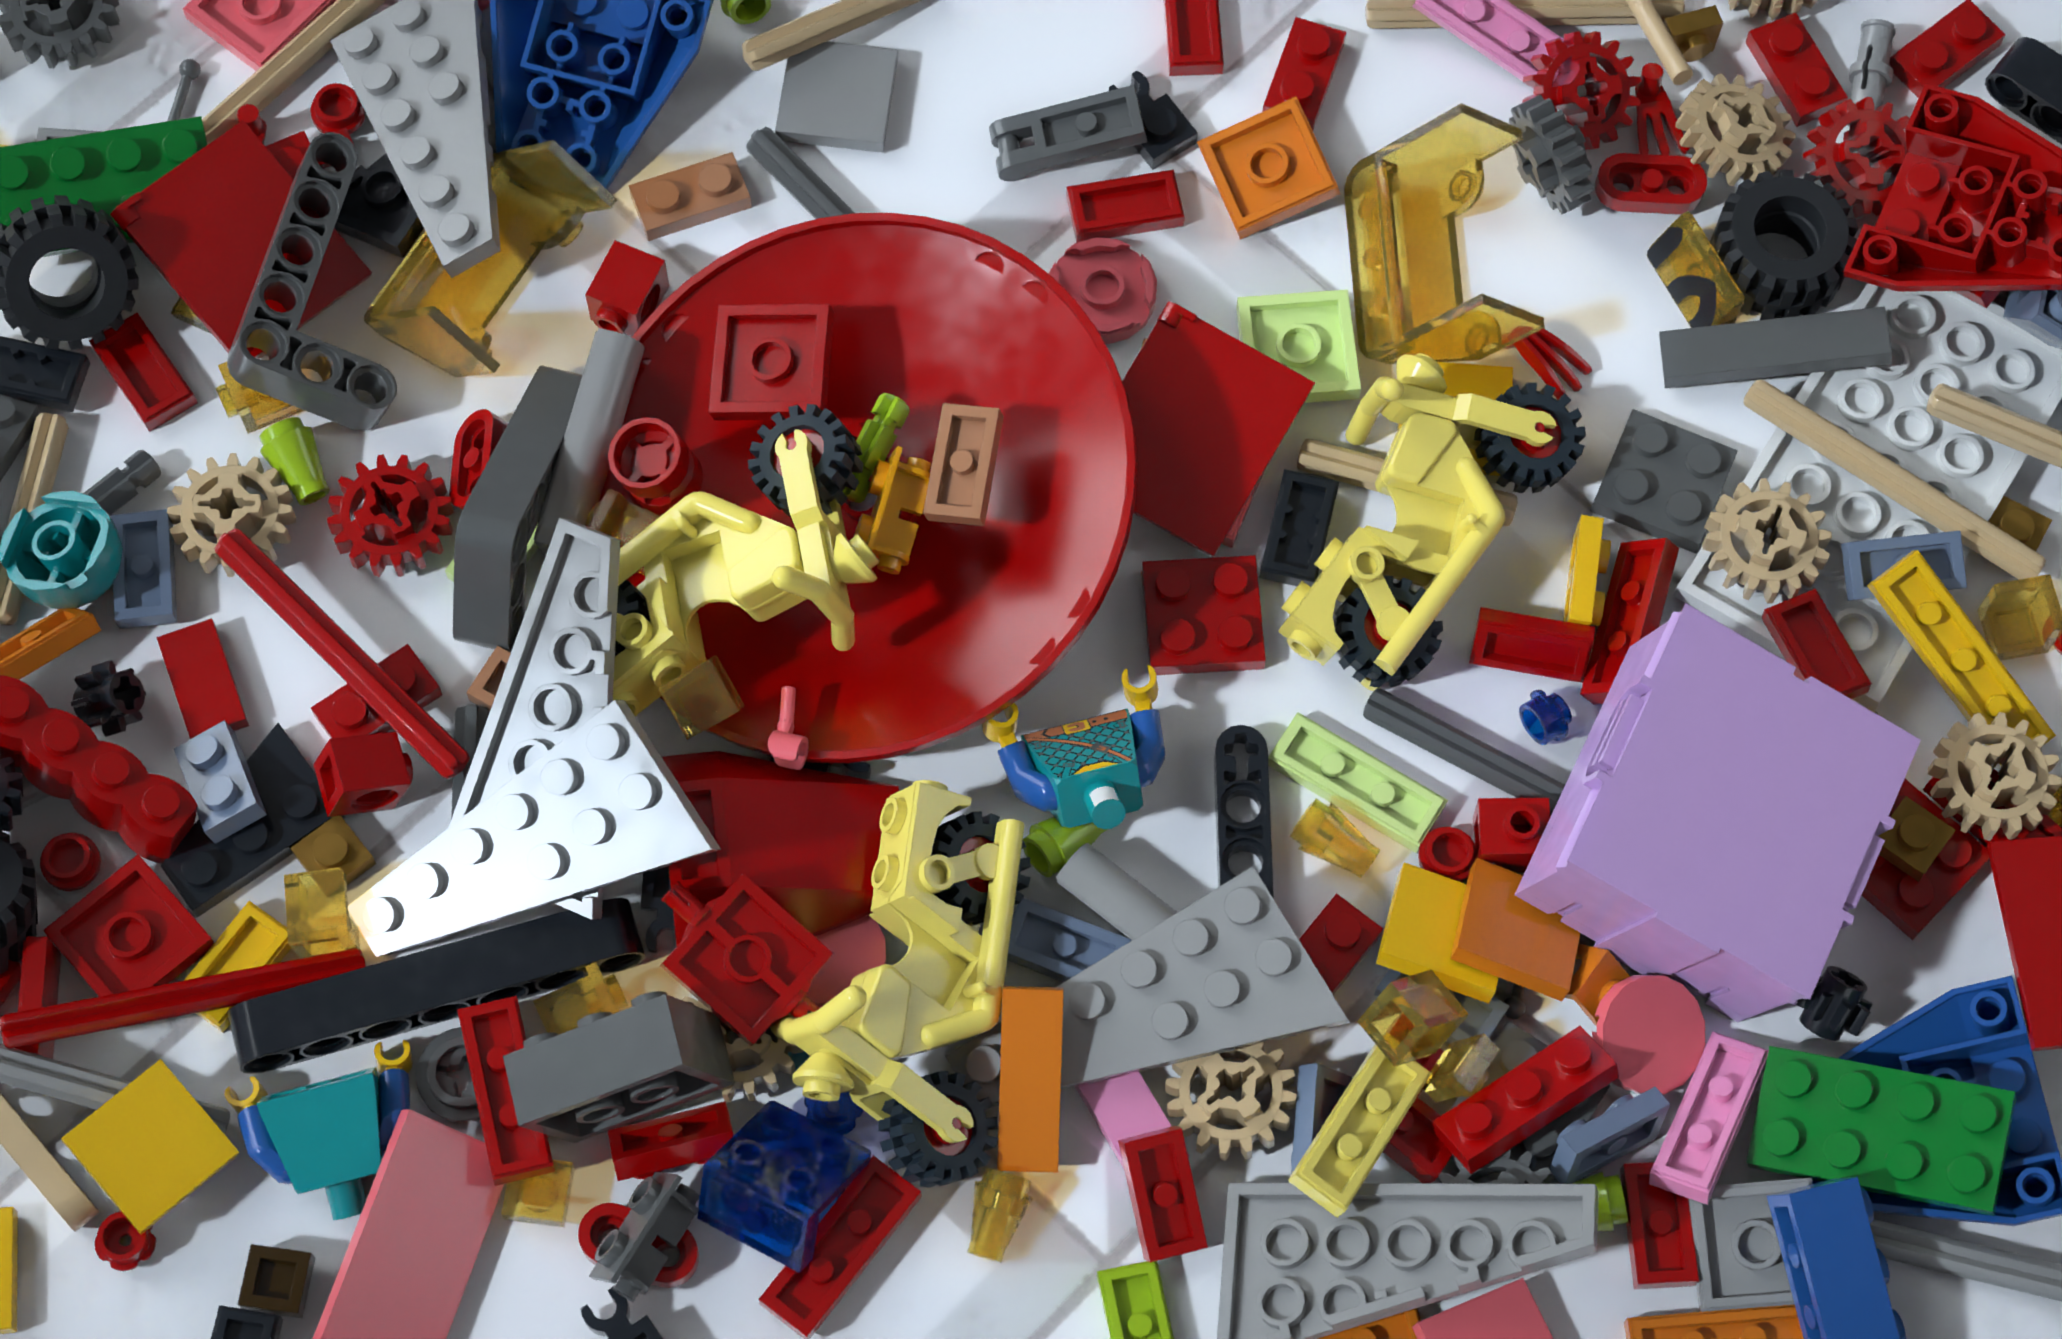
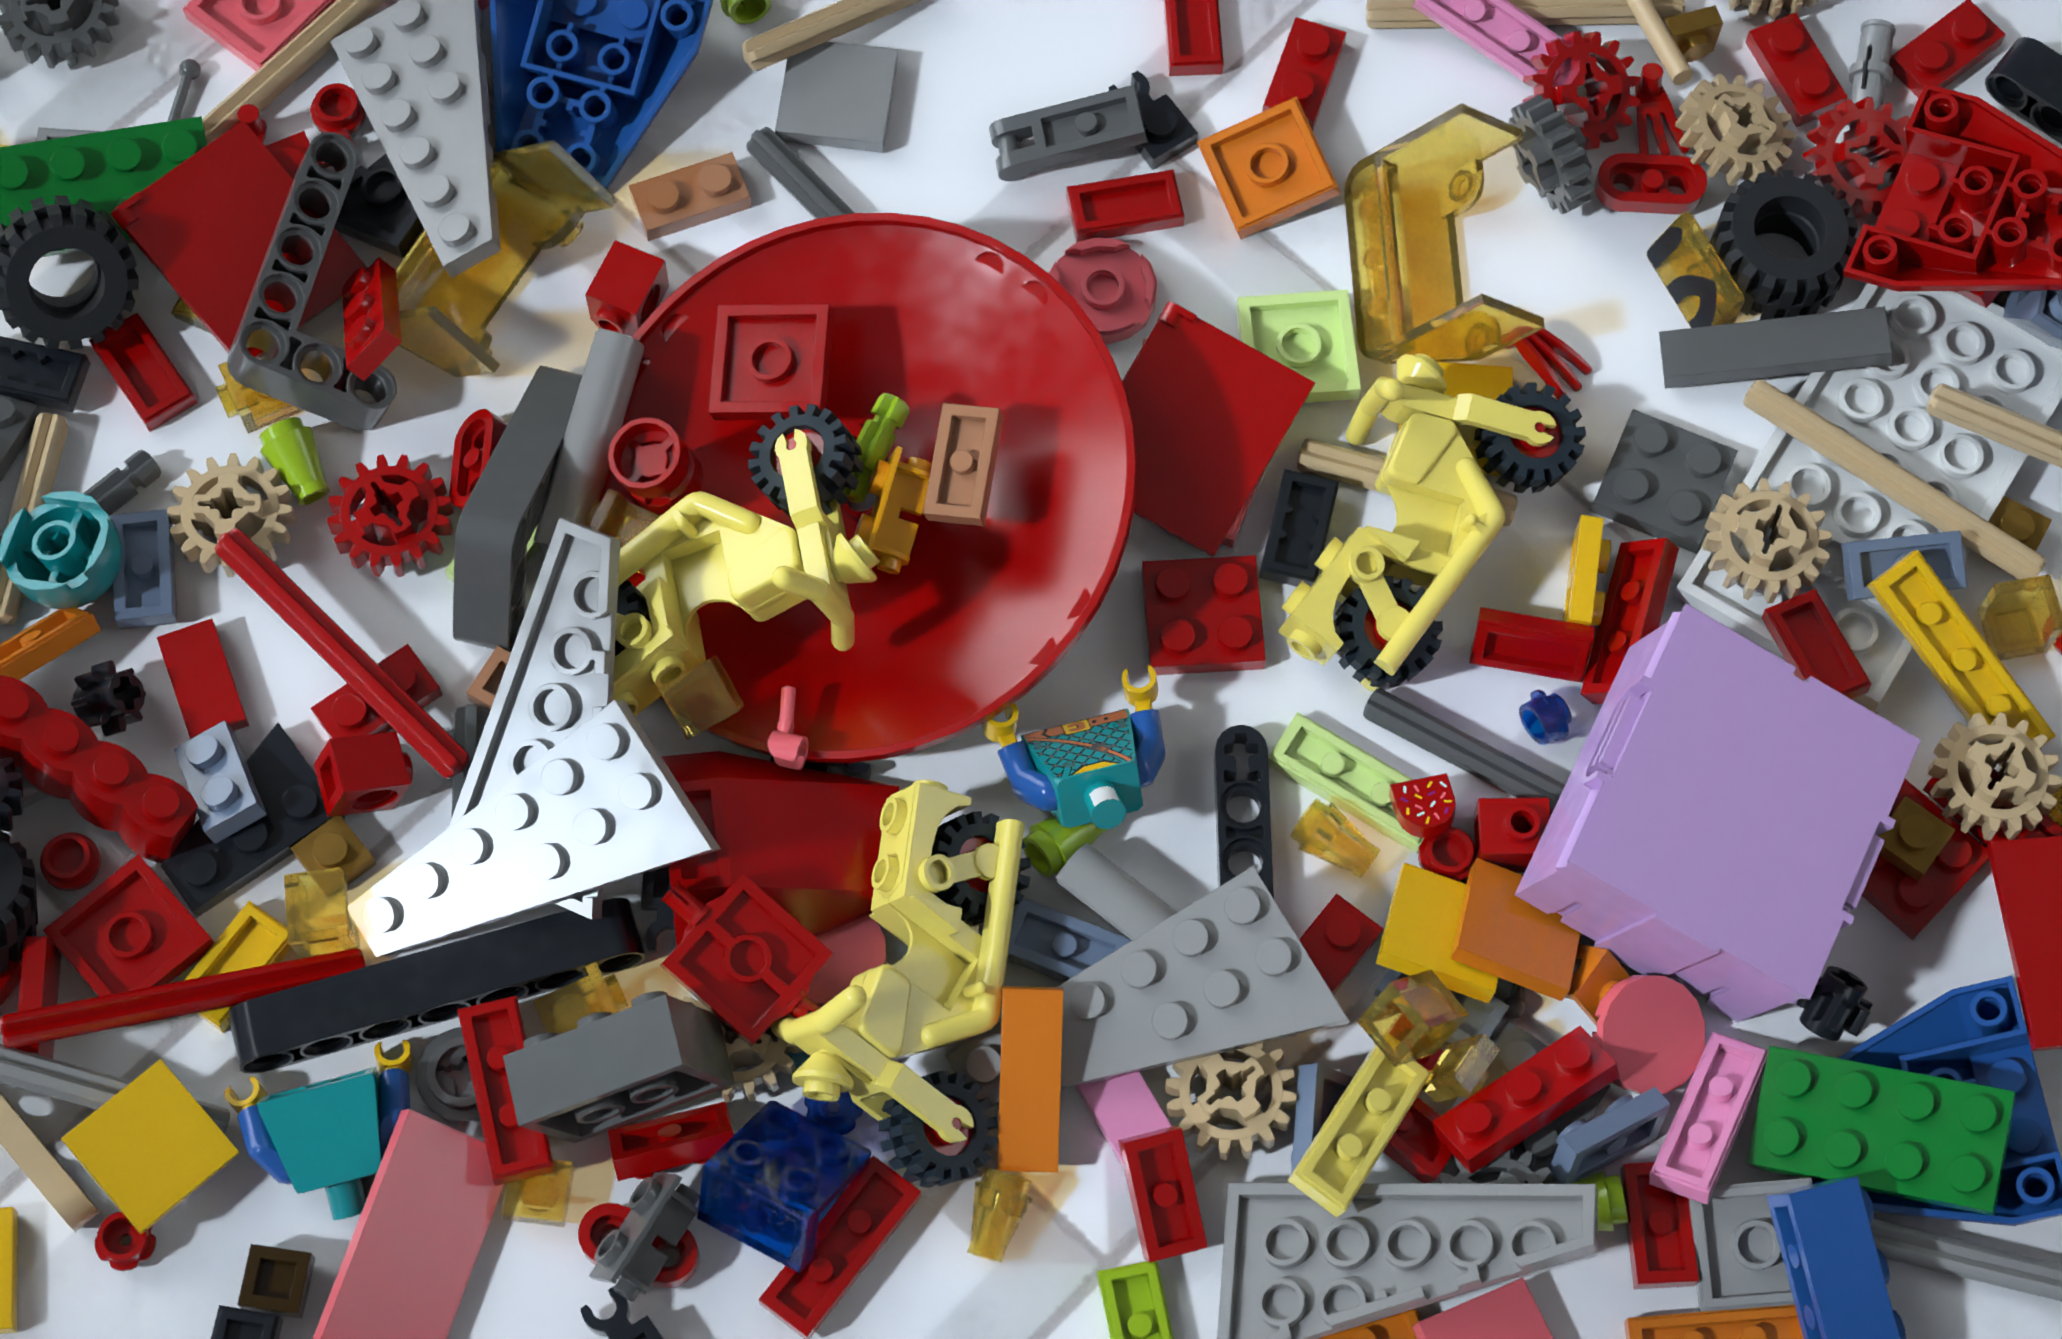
(370, 317): none -> red plate
(1424, 805): none -> red tile

